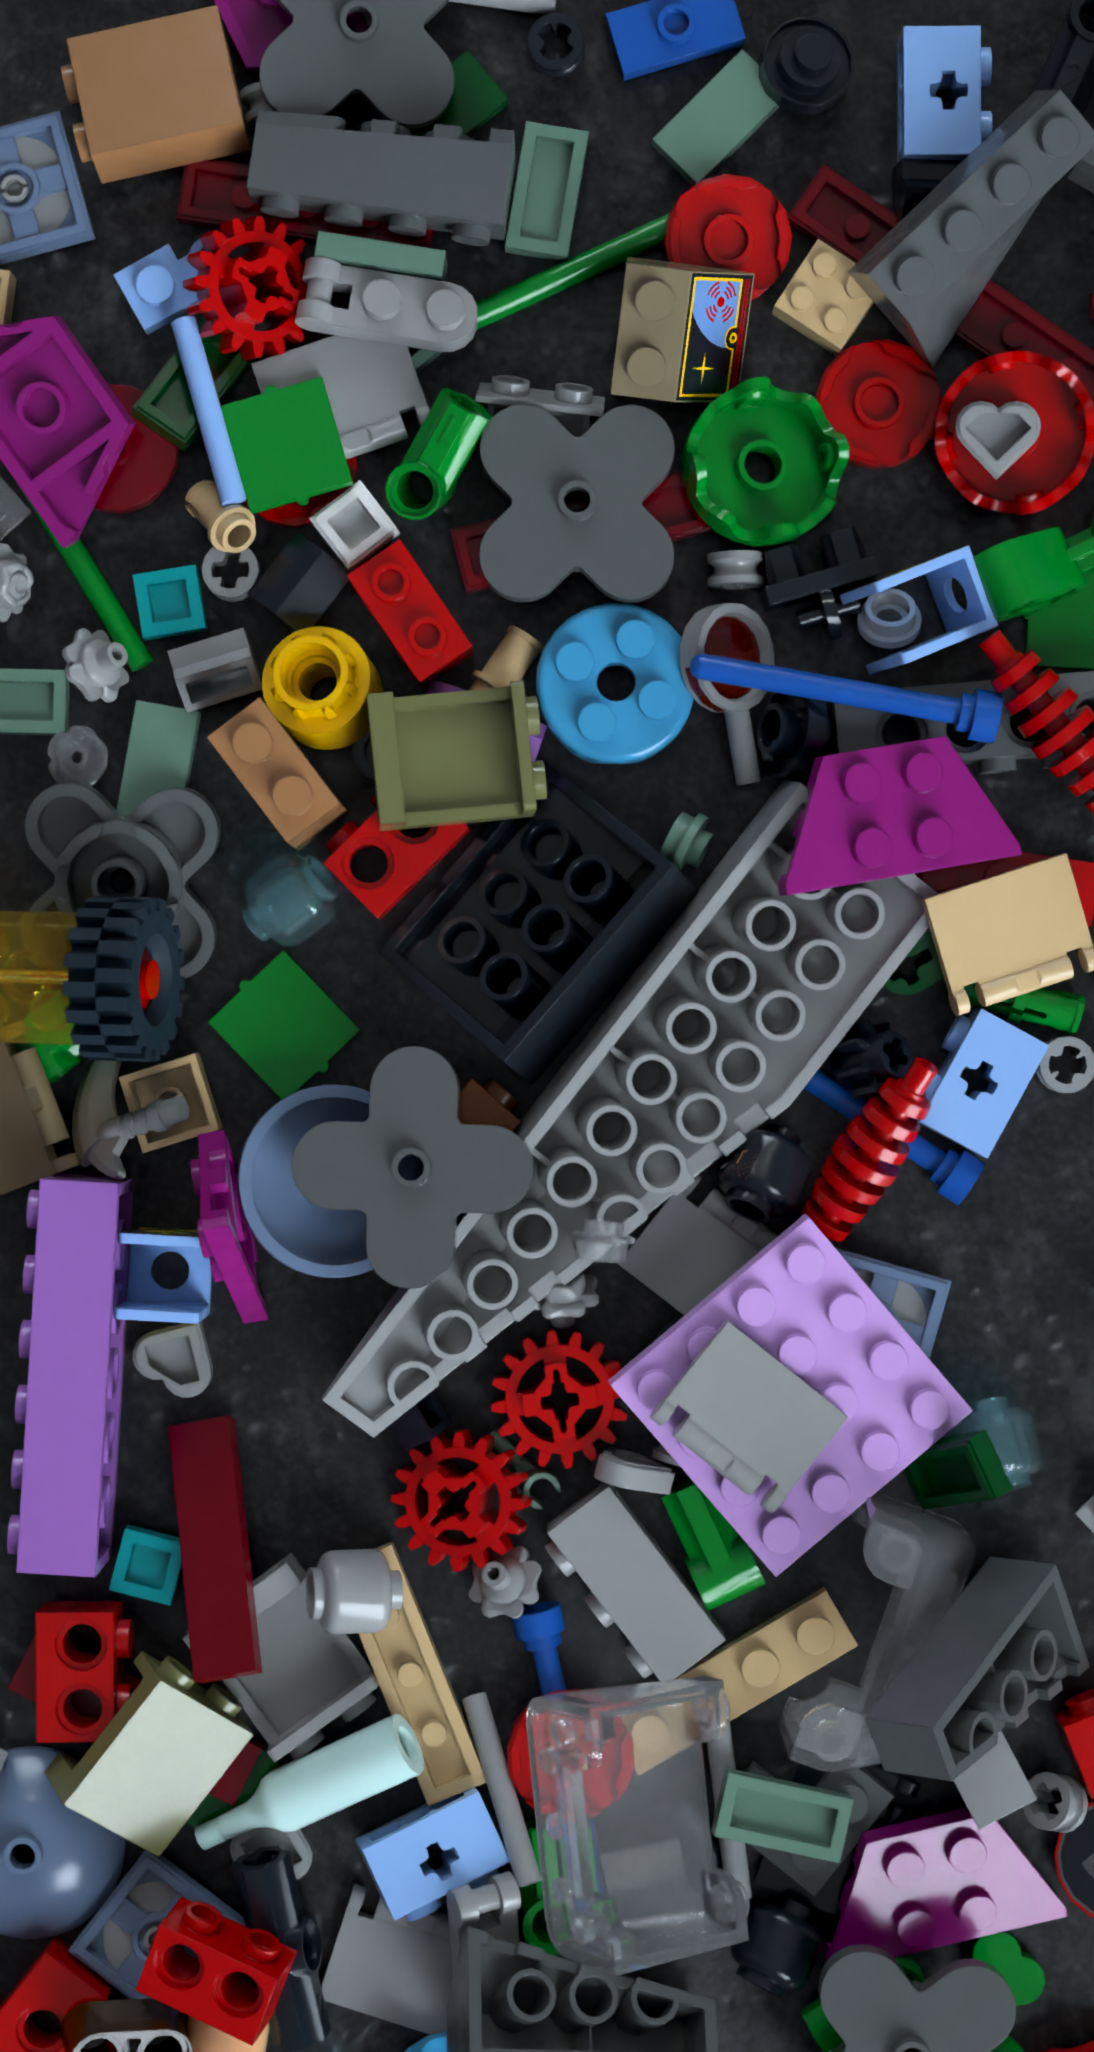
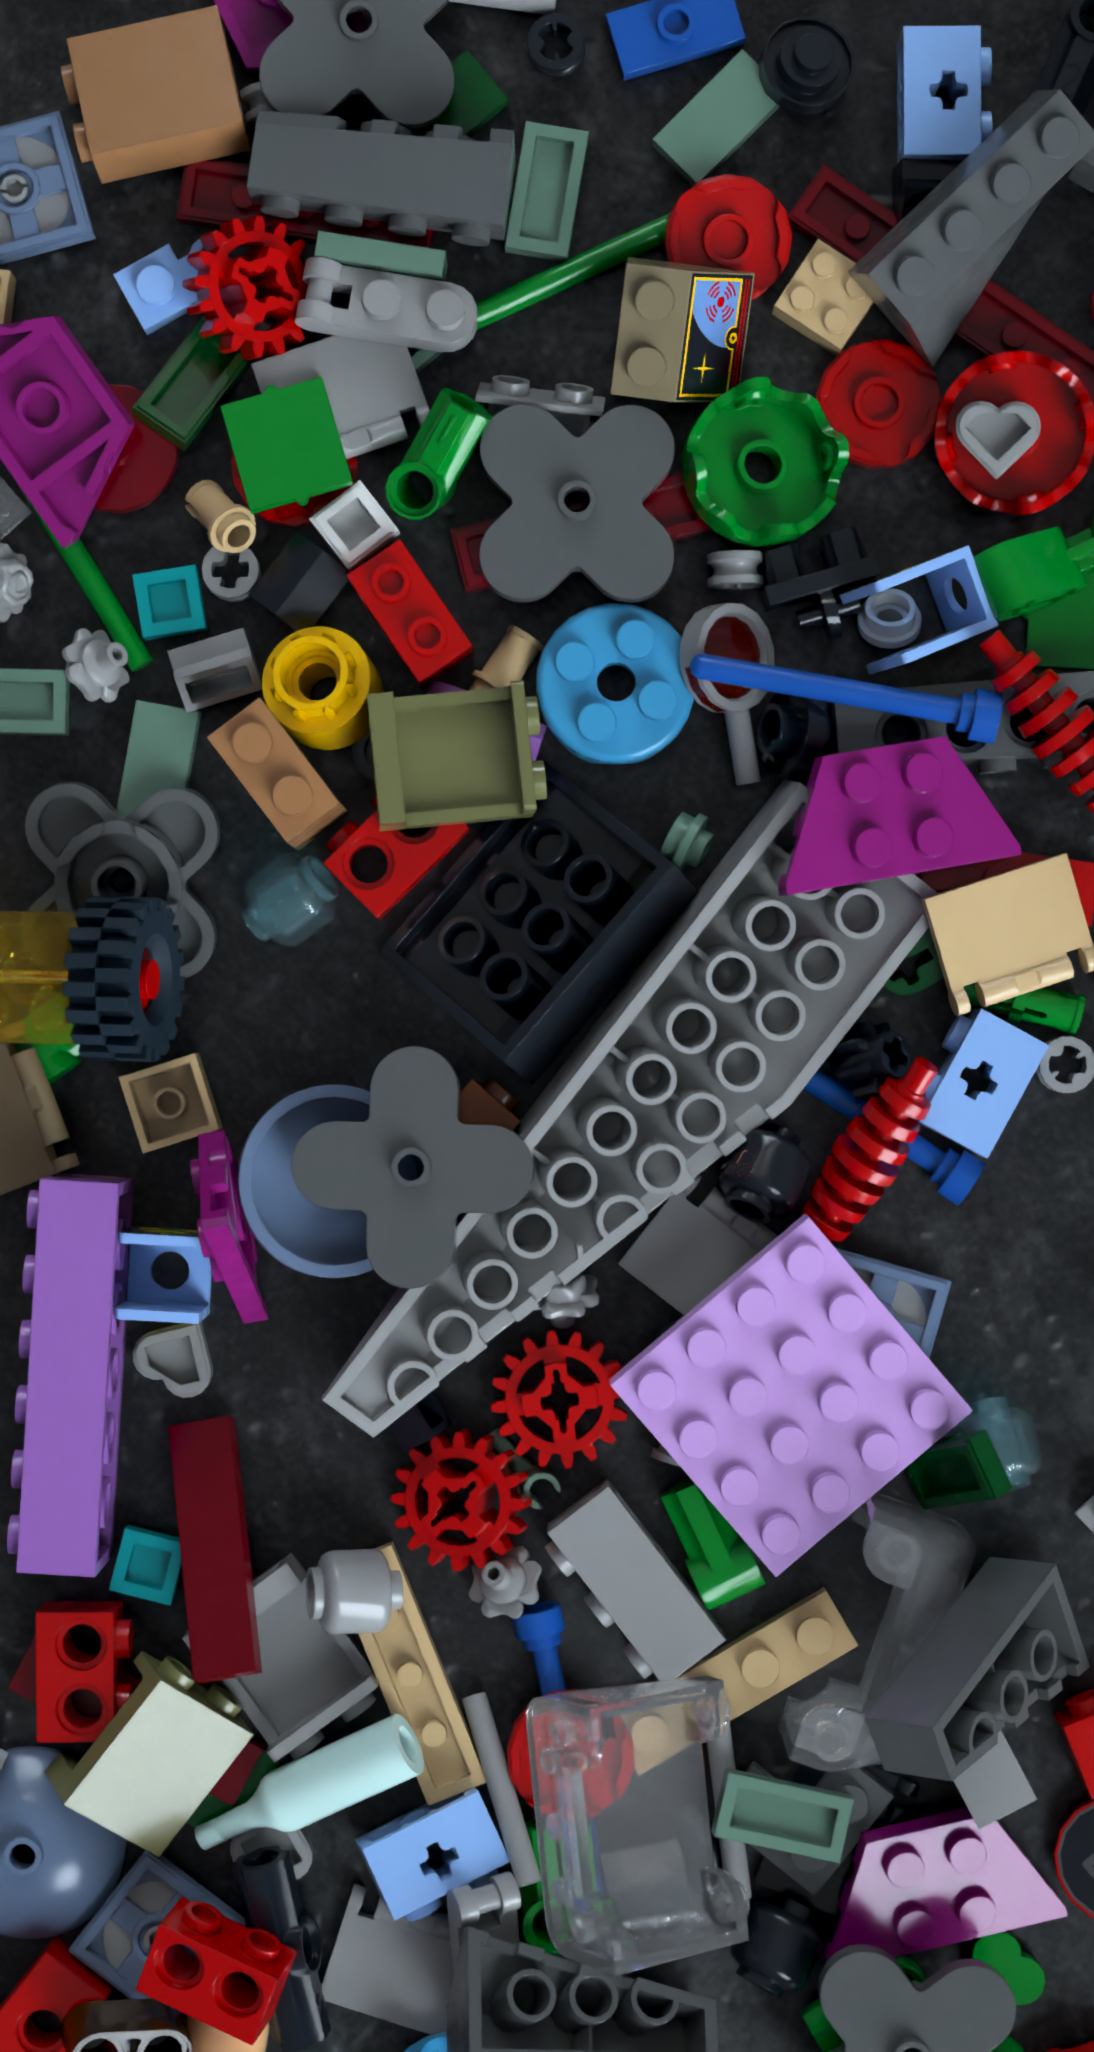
(93, 756): clear plate -> none
(98, 1129): light grey piece -> none
(208, 411): light blue bar -> none
(284, 1025): green piece -> none
(602, 1241): clear plate -> none
(633, 1471): light grey tile -> none
(749, 1415): light grey piece -> none
(1071, 1809): light grey bush -> none

